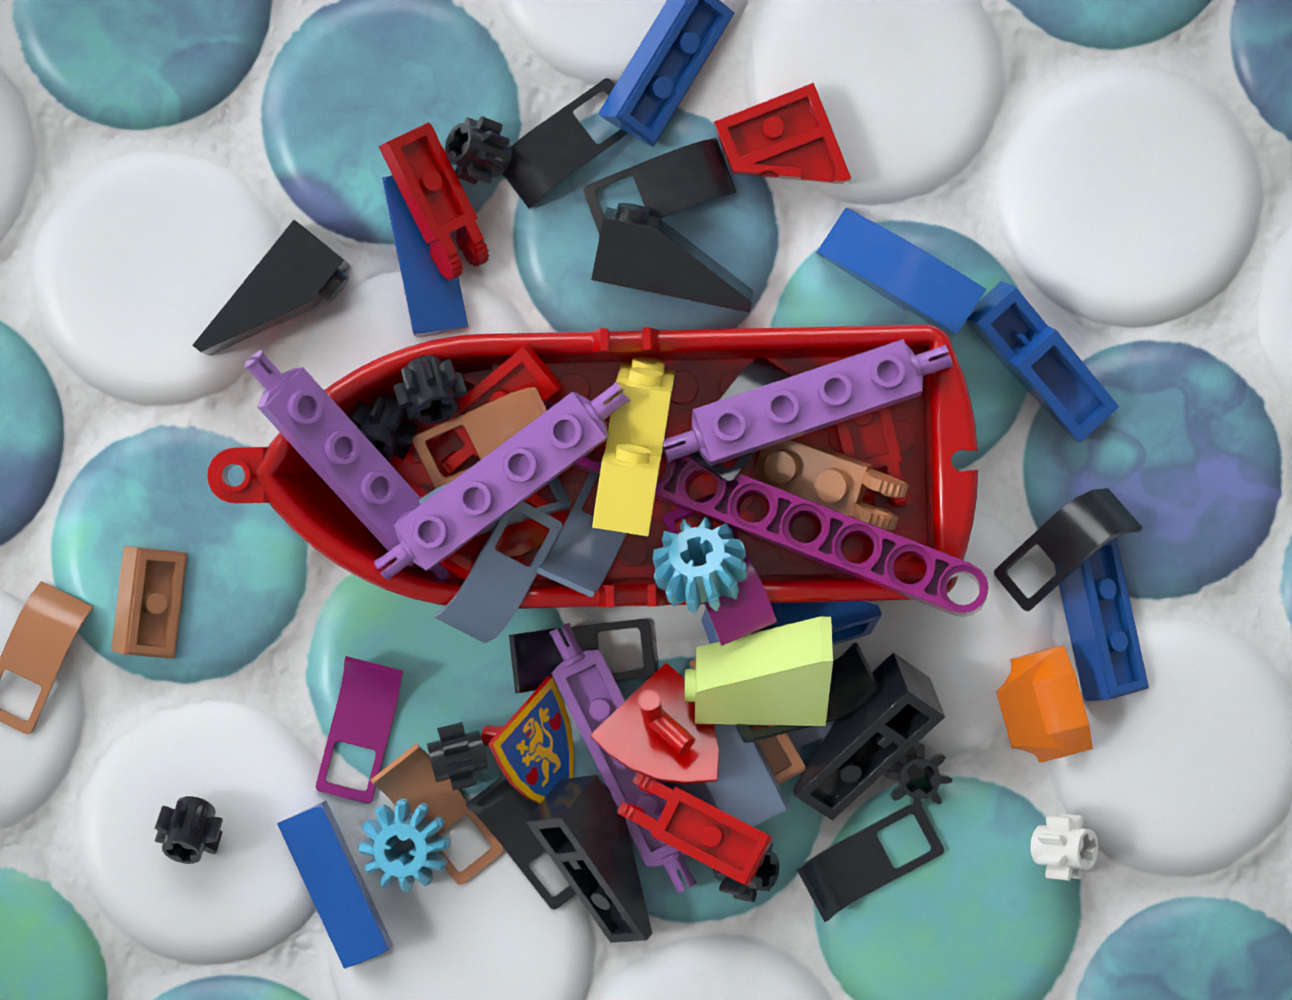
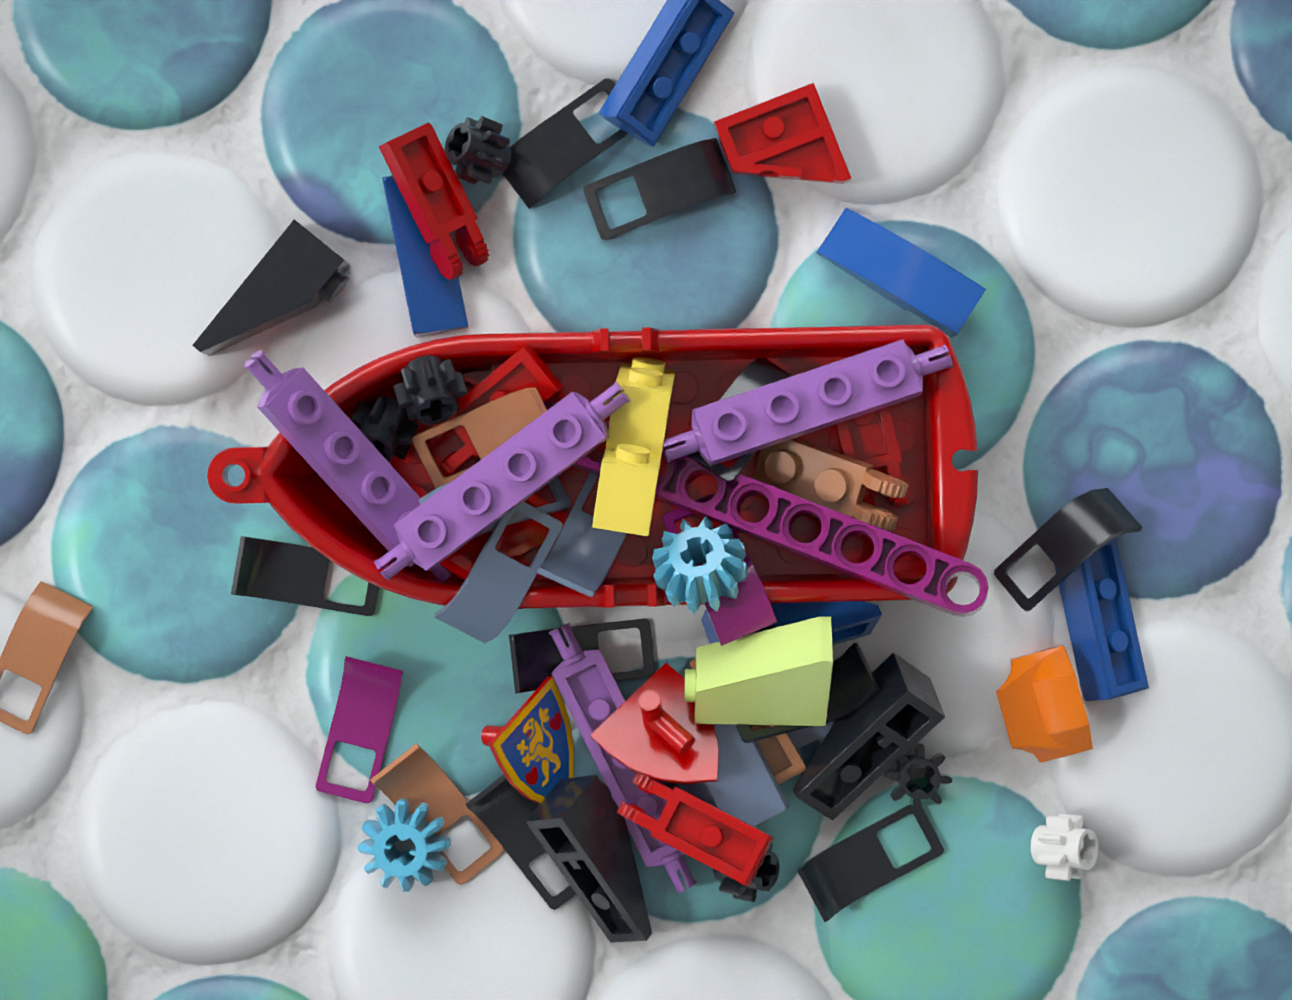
(149, 602): nougat slope -> none
(188, 830): black gear -> none
(289, 575): none -> black piece
(335, 885): blue slope -> none
(457, 756): black gear -> none
(657, 259): black slope -> none
(1041, 360): blue slope -> none

